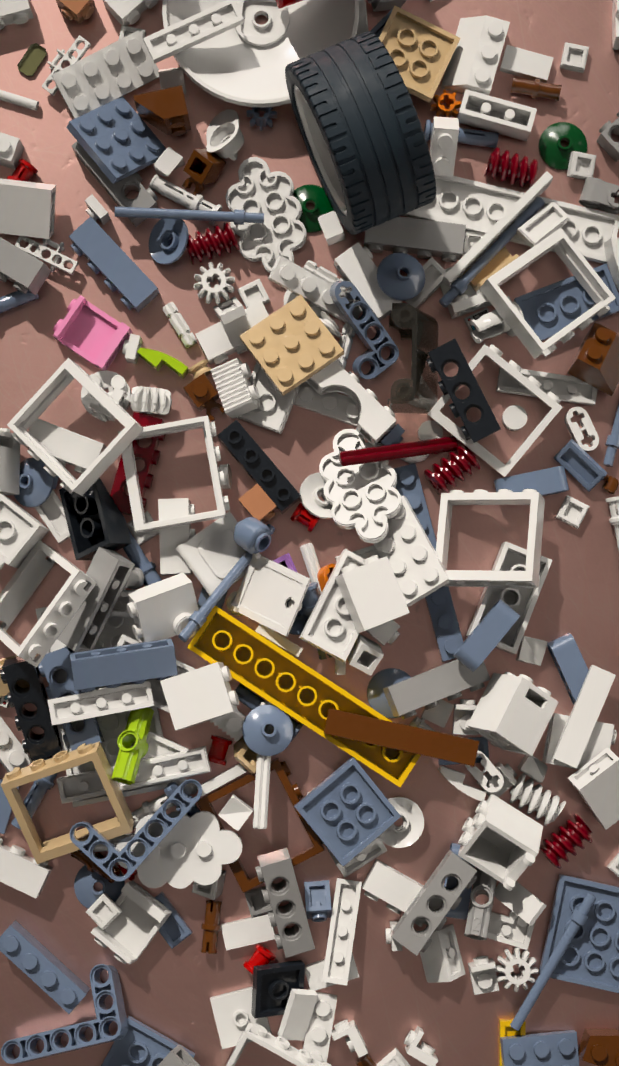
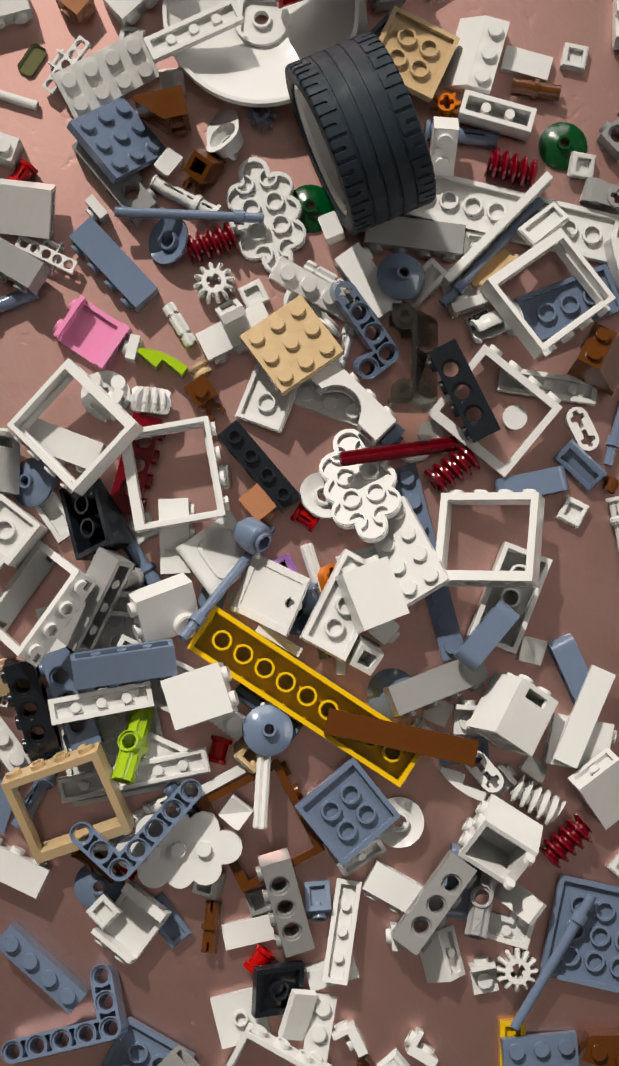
(235, 388): white brick -> none

